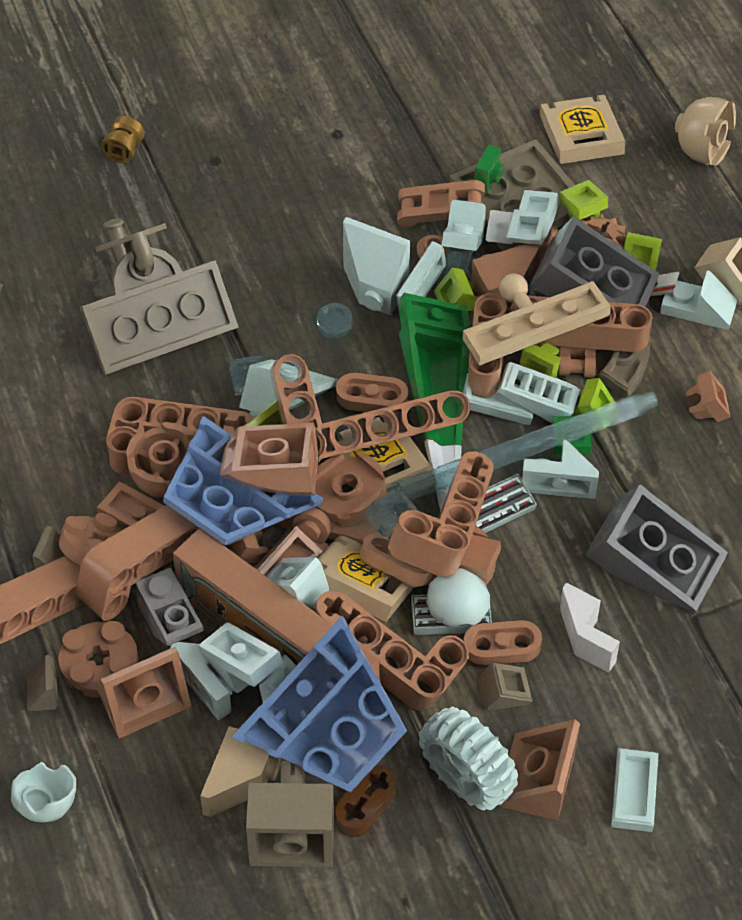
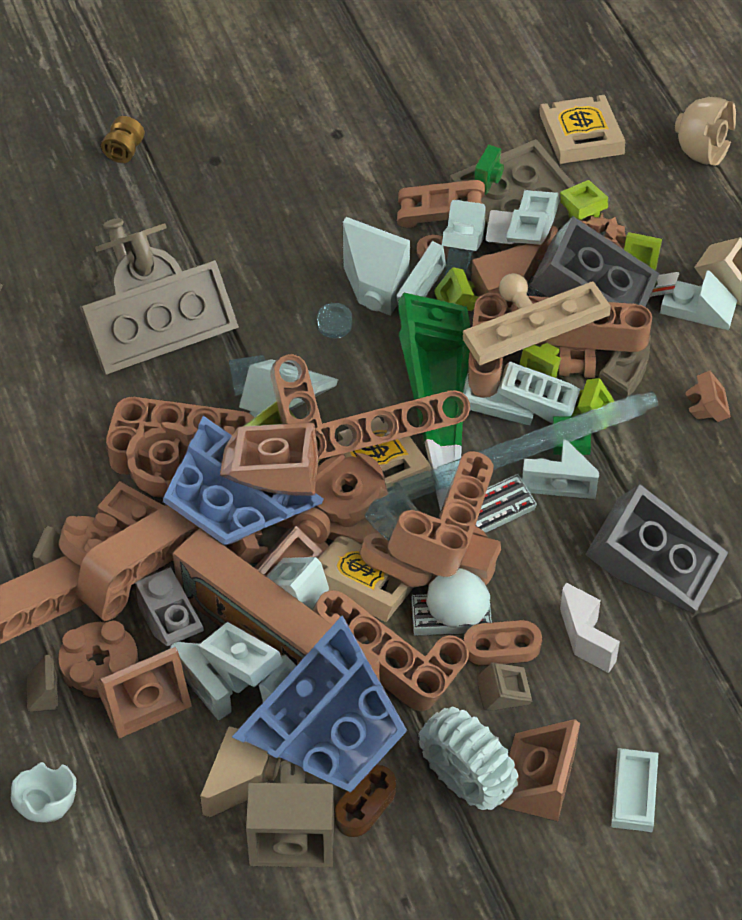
(371, 392): nougat plate -> none

